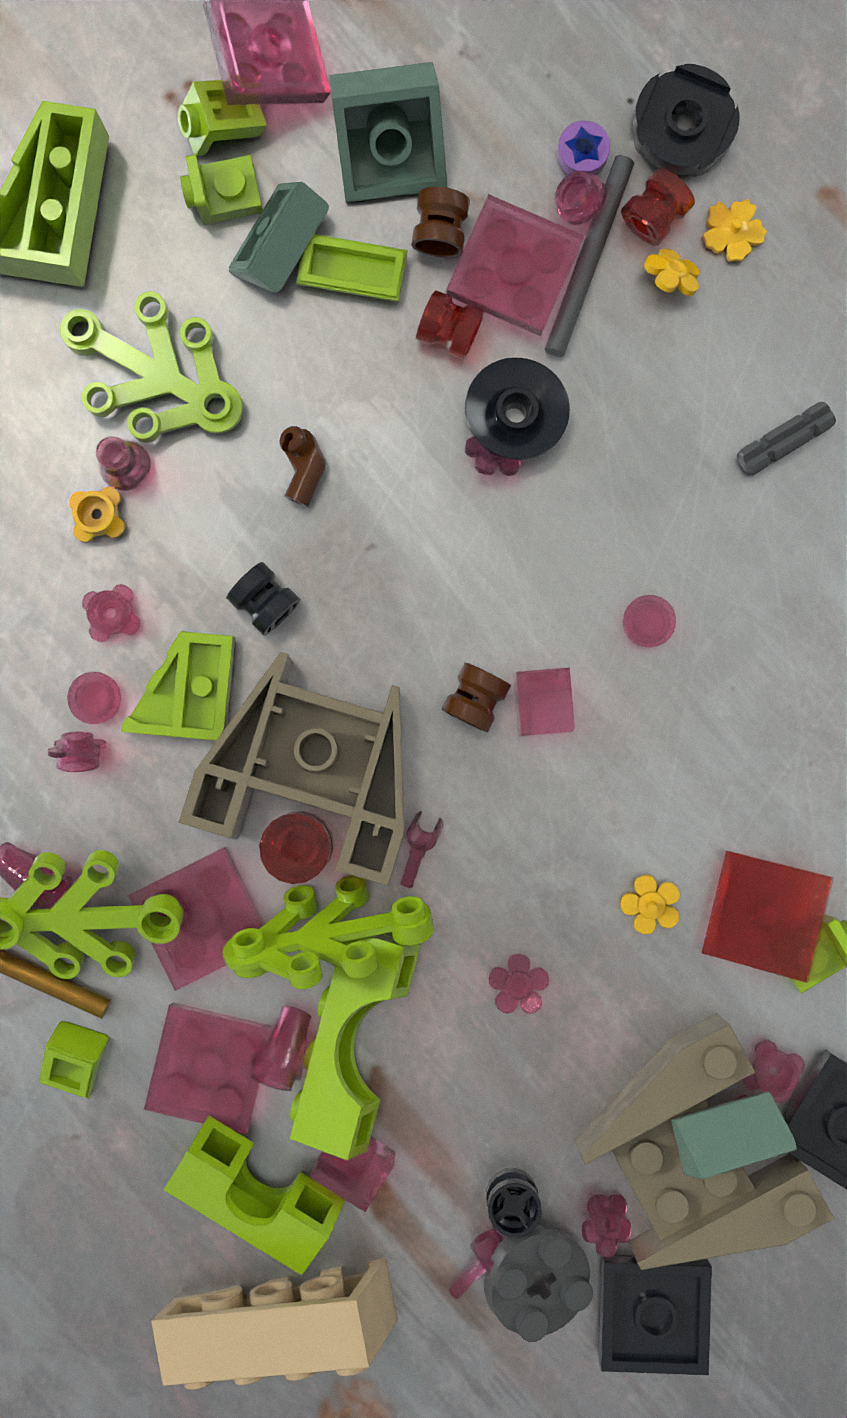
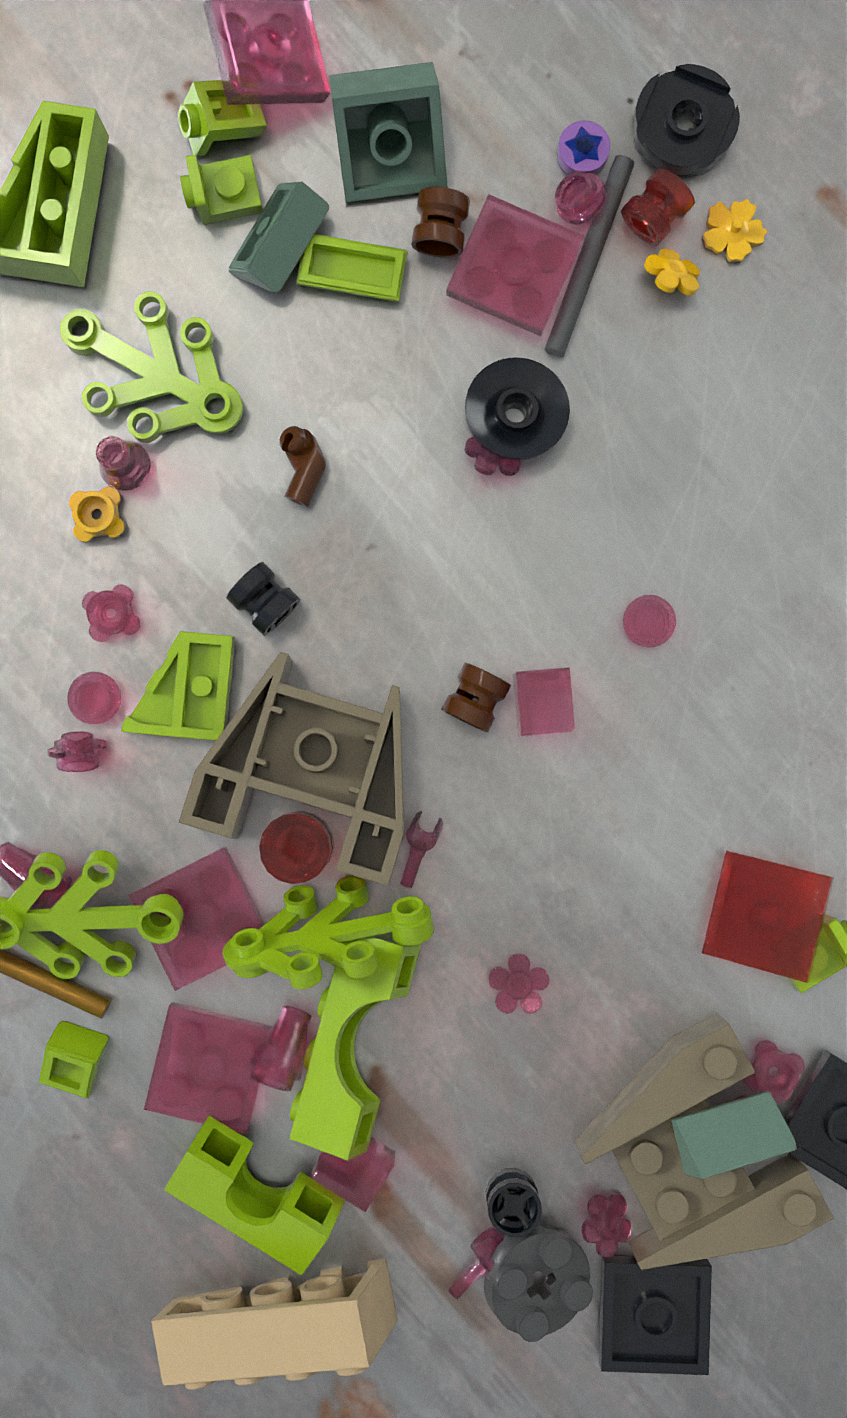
(449, 324): clear red wheel -> none
(651, 904): yellow plant -> none
(786, 438): dark grey axle -> none

